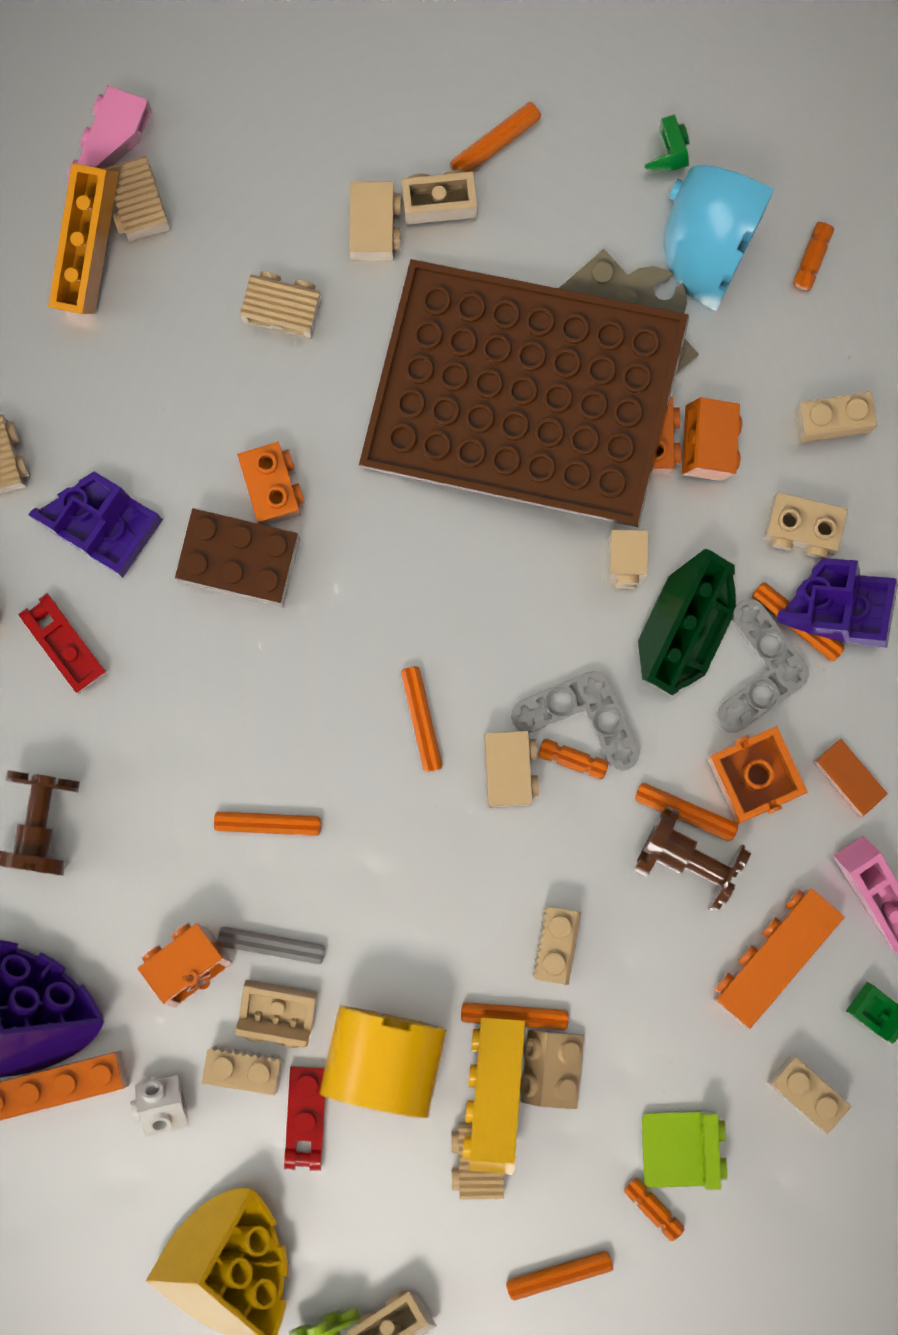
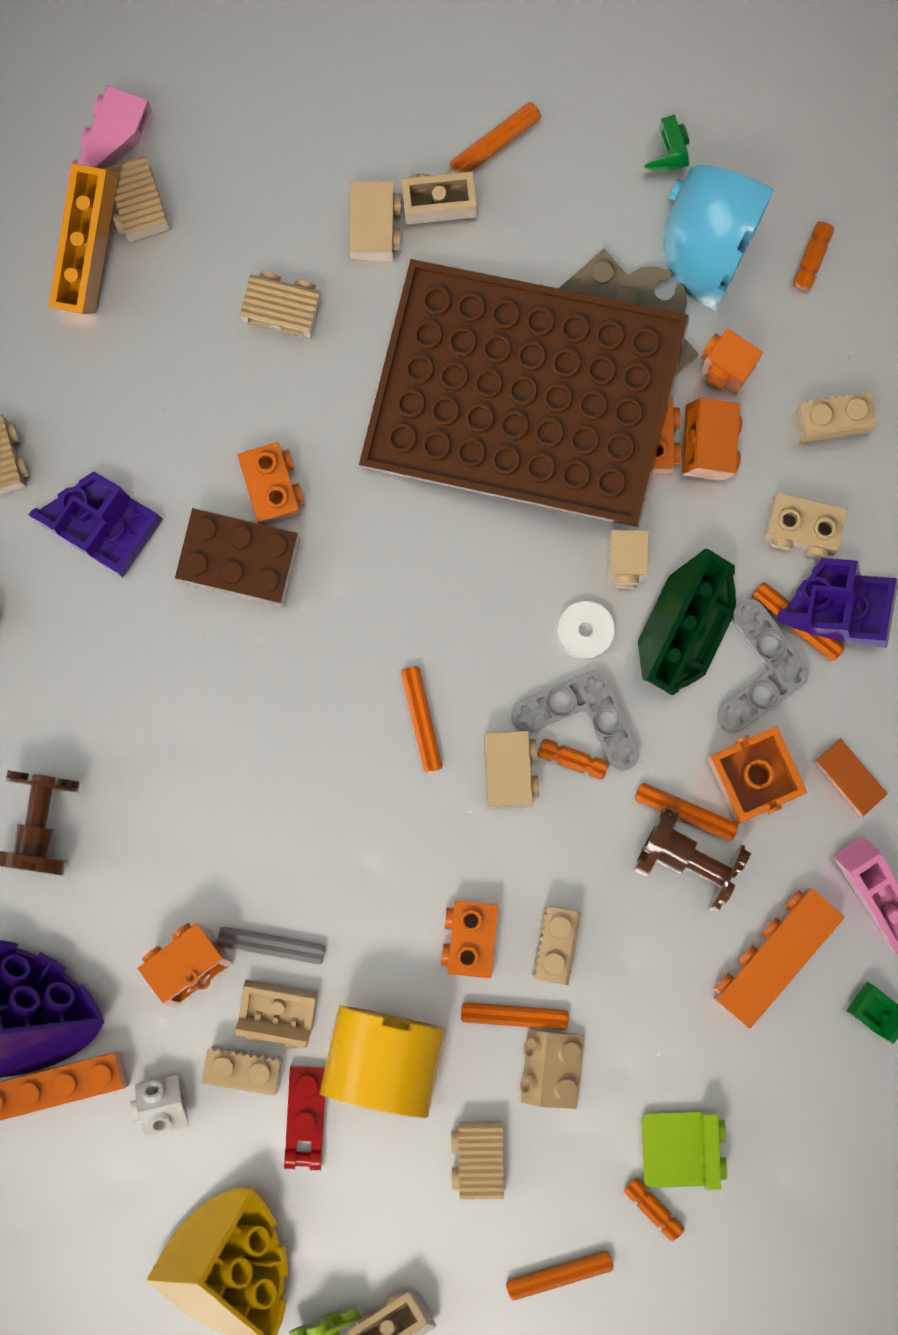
(63, 645): red plate -> none
(267, 823): orange axle -> none
(471, 939): none -> orange brick
(496, 1096): yellow brick -> none
(585, 613): none -> white piece
(729, 361): none -> orange brick
(809, 1094): tan brick -> none

